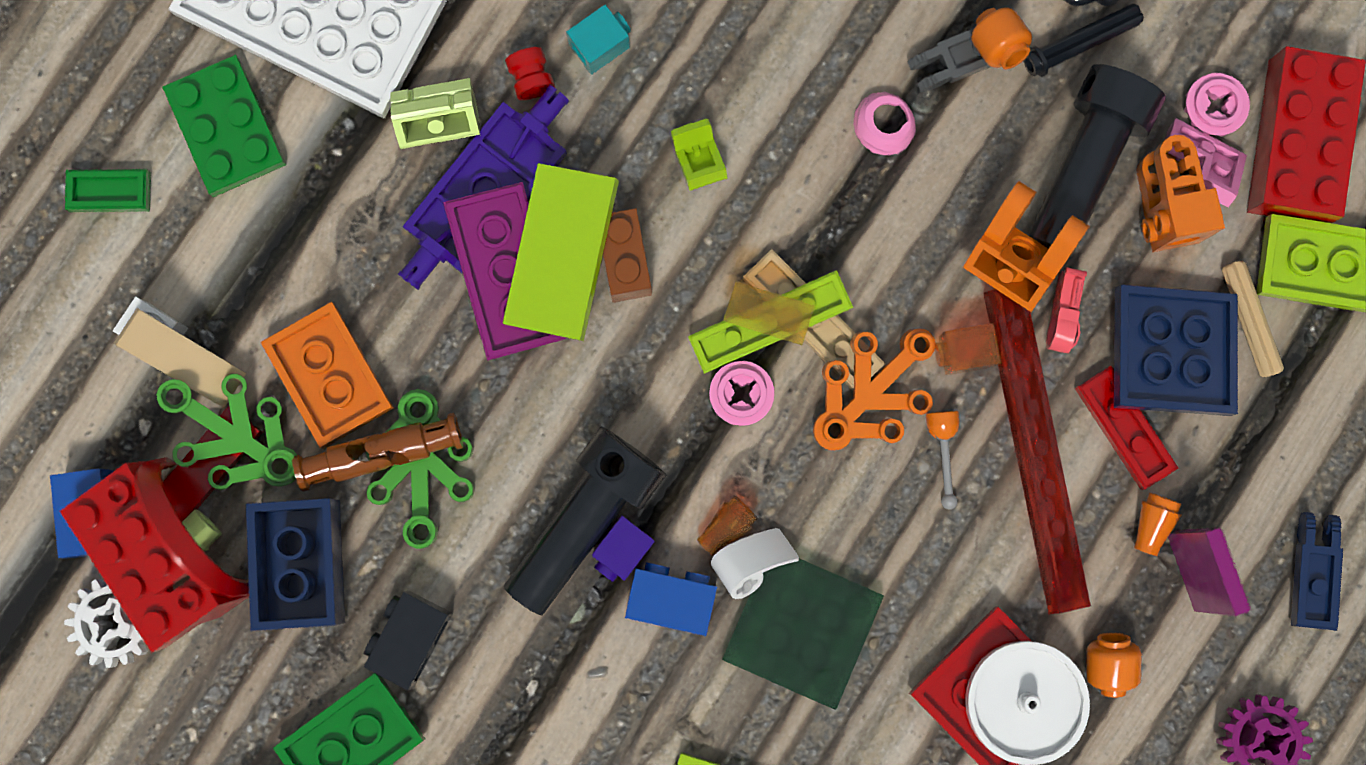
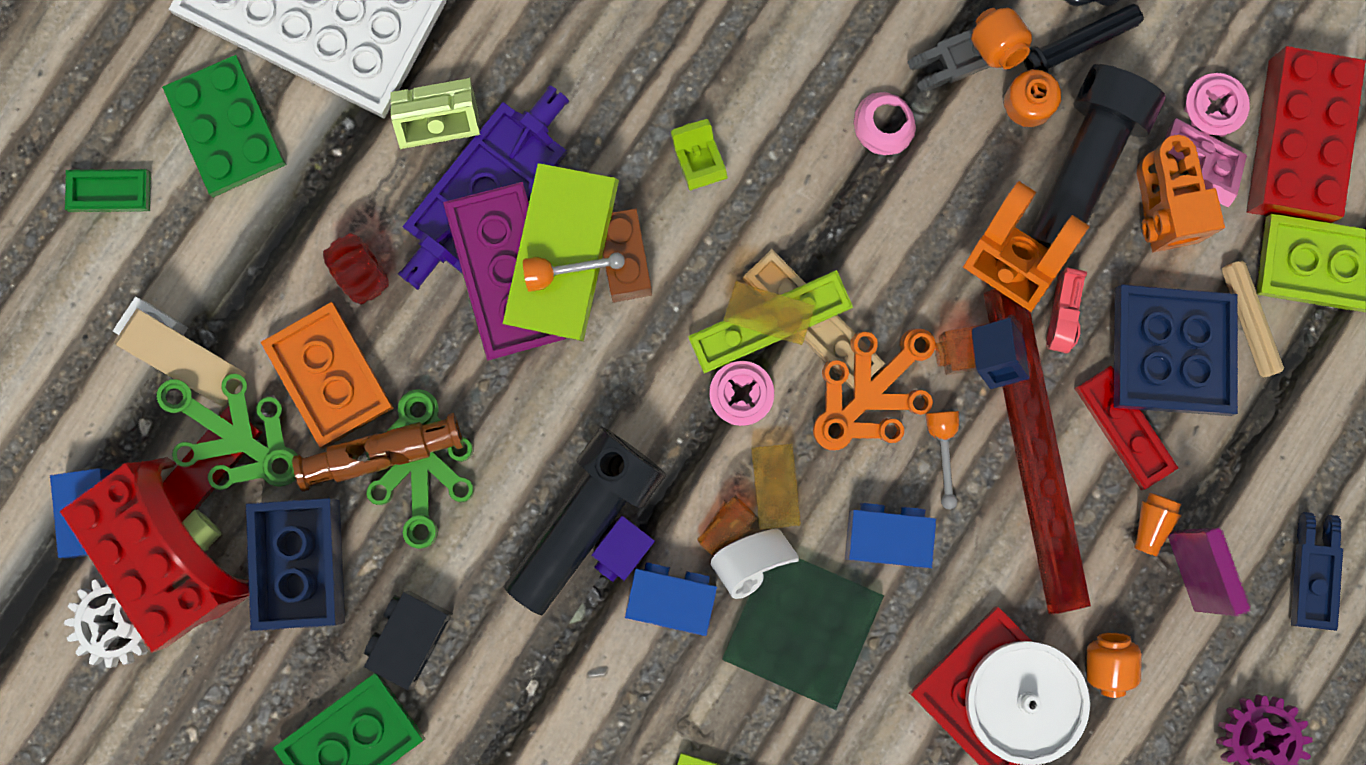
(355, 268): none -> clear red gear
(529, 73): red wheel -> none
(540, 272): none -> hinge
(599, 38): teal brick -> none
(775, 486): none -> clear yellow plate
(890, 537): none -> blue brick
(1000, 353): none -> dark blue panel
(1032, 98): none -> orange head

